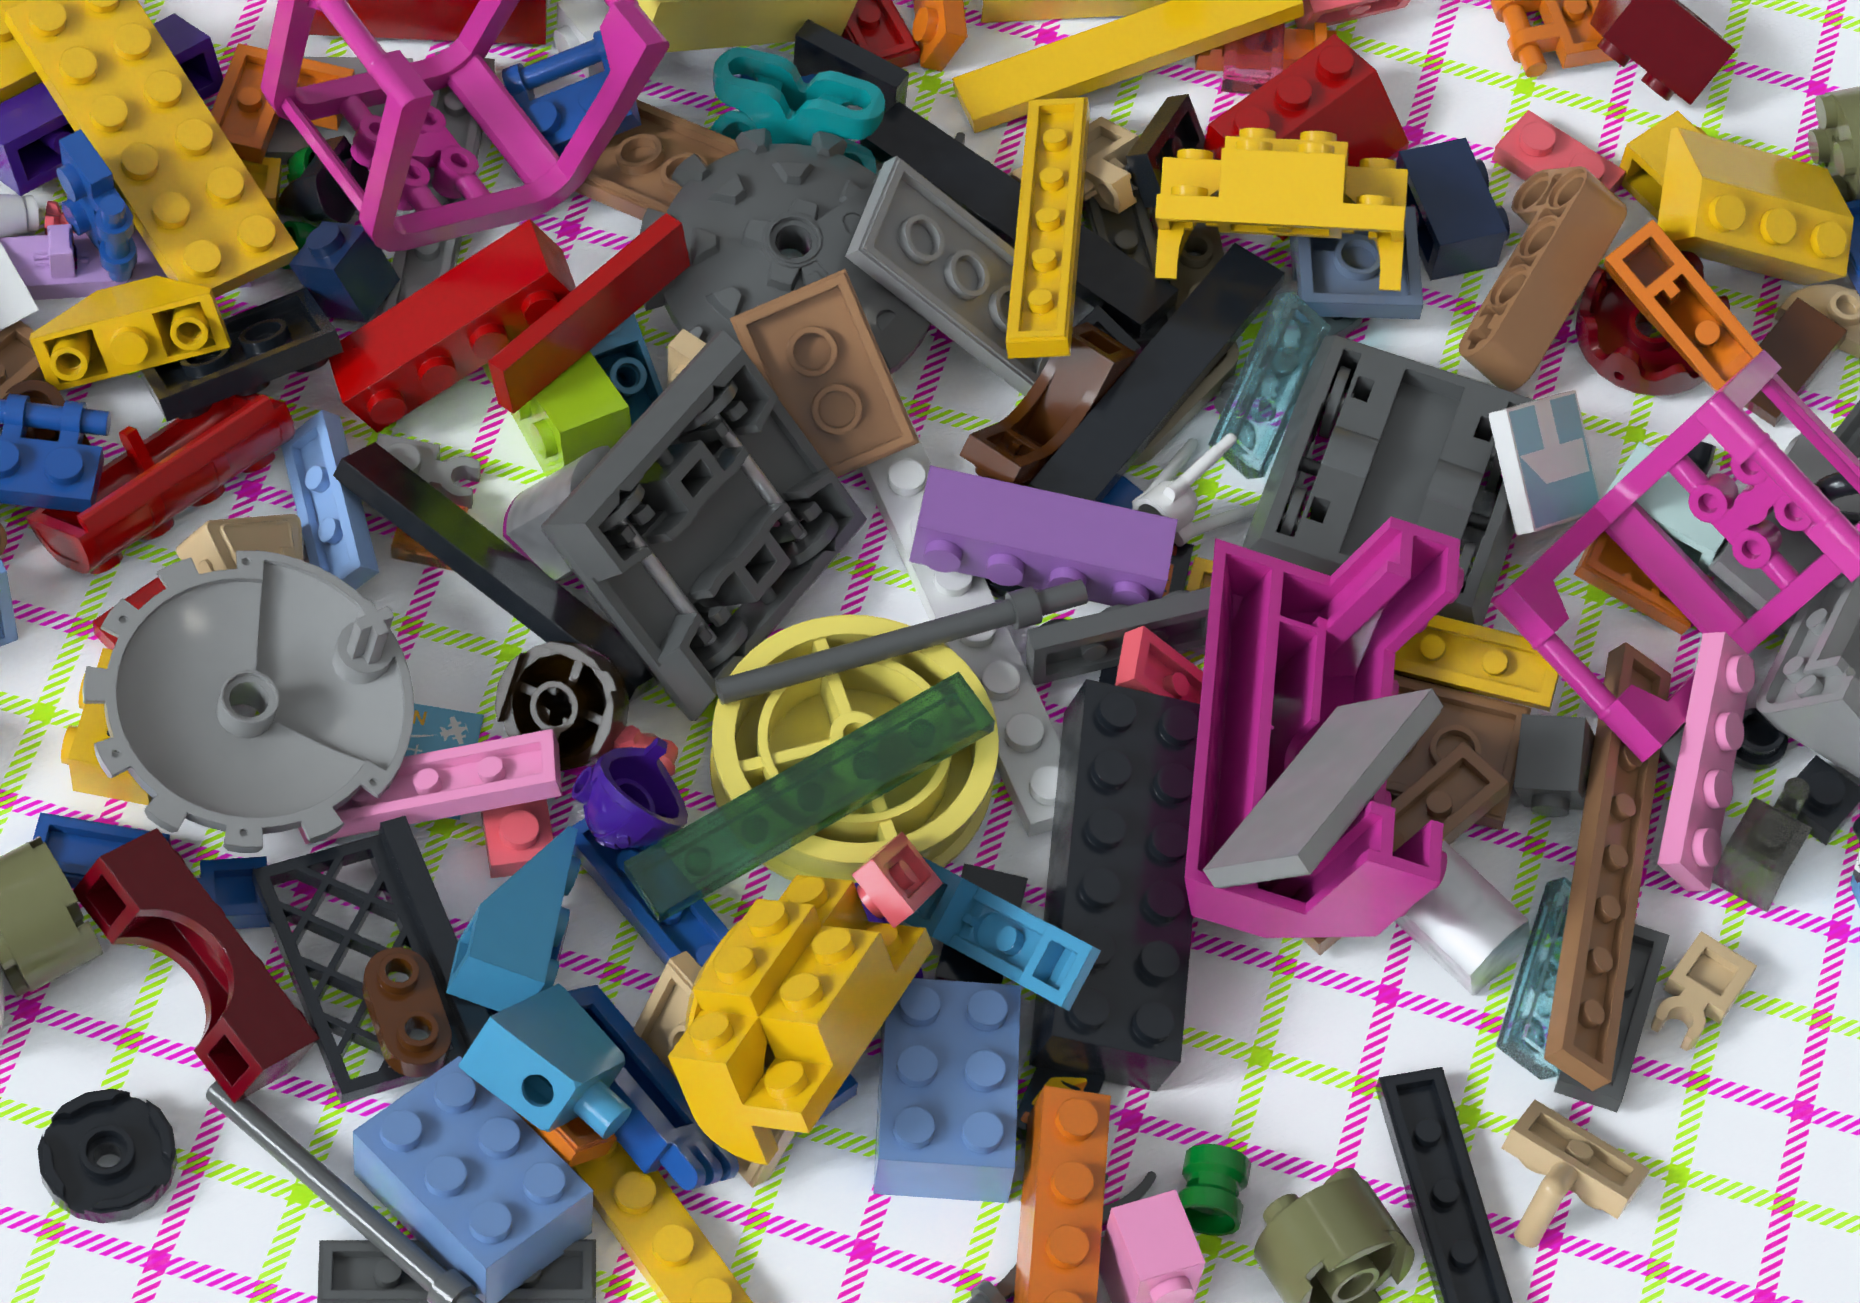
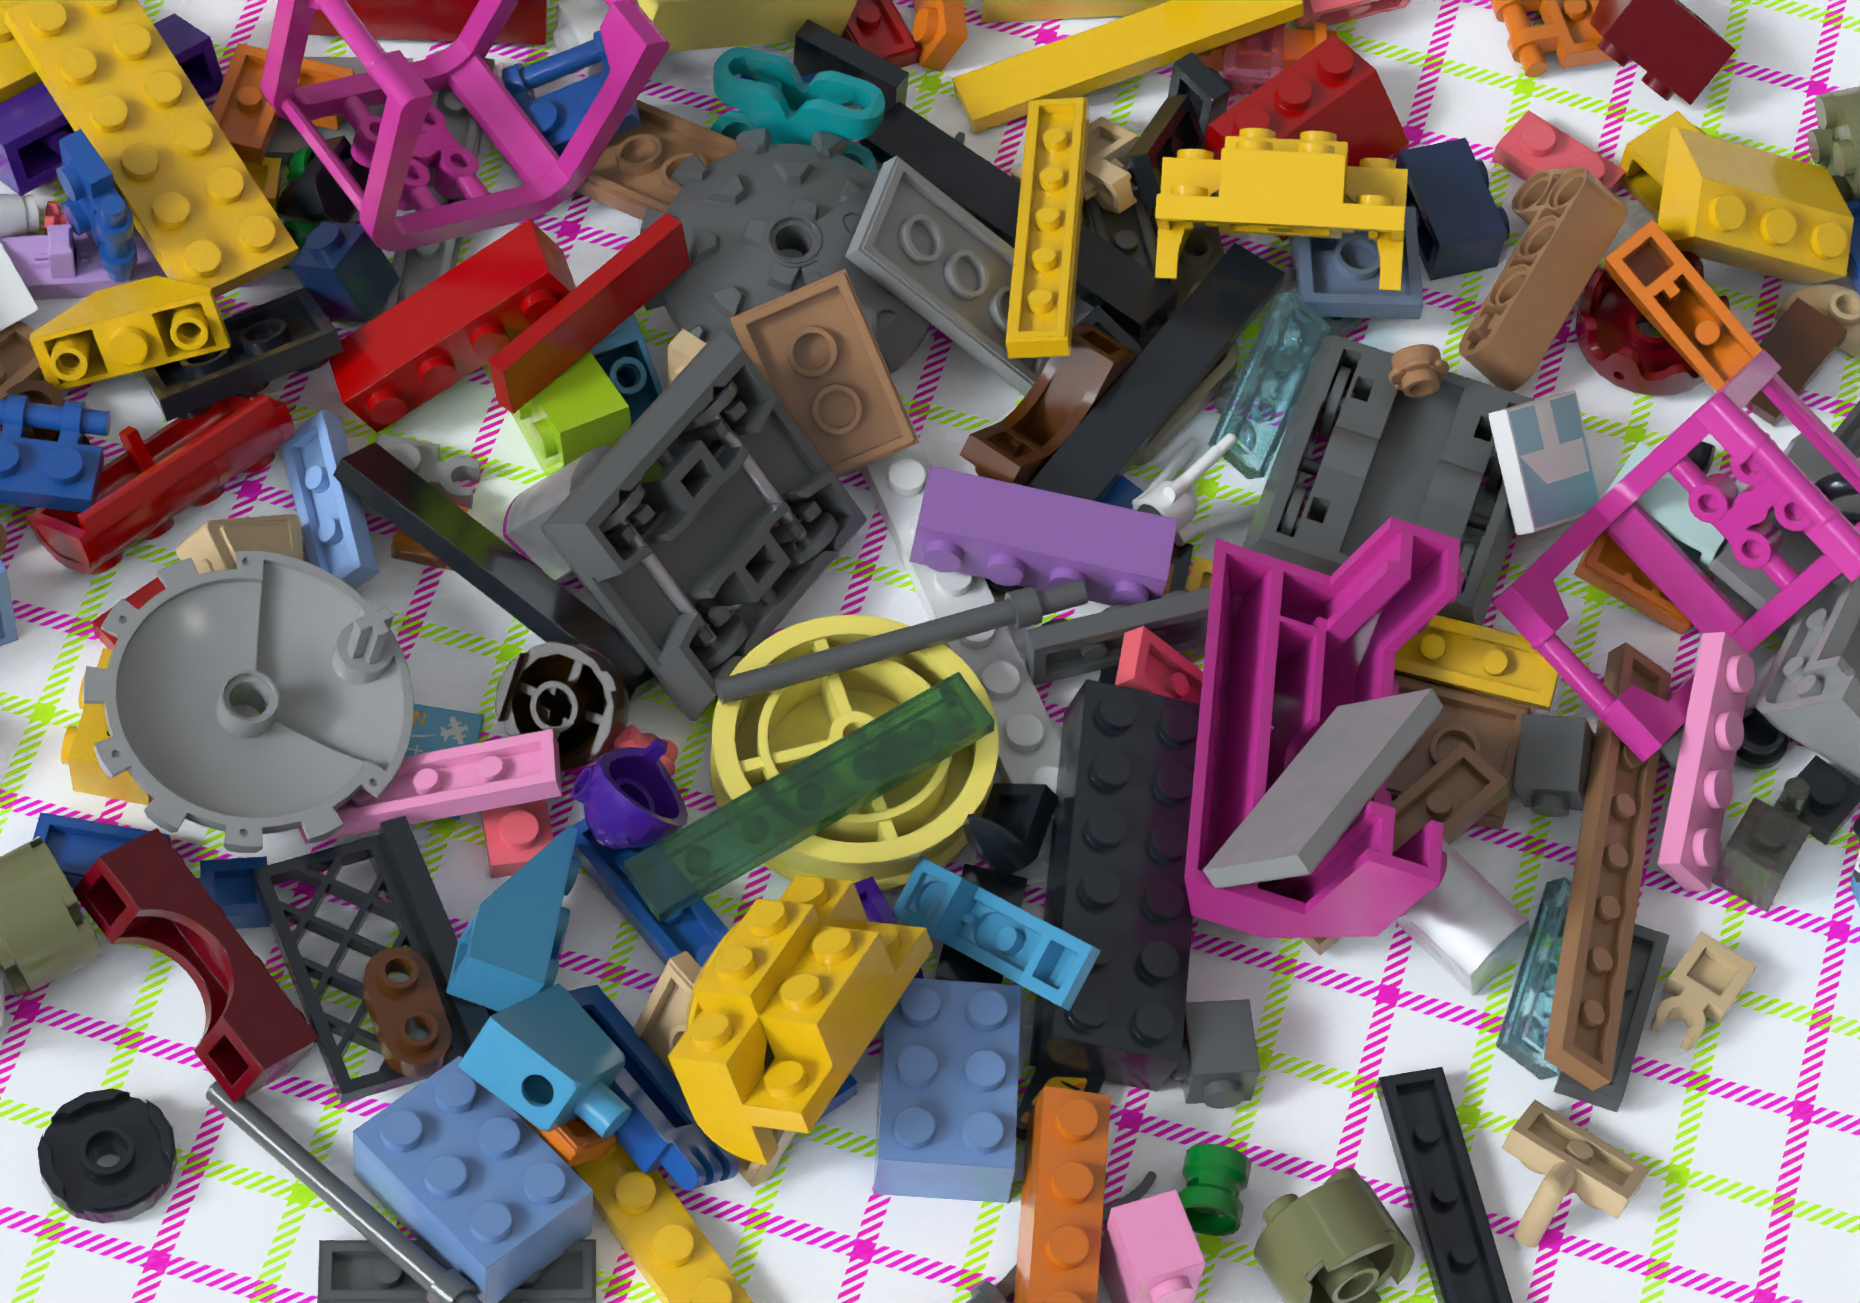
(895, 881): coral plate -> none
(1011, 825): none -> black plate
(1203, 84): none -> black plate
(1218, 1053): none -> dark grey brick
(1418, 370): none -> medium nougat plate

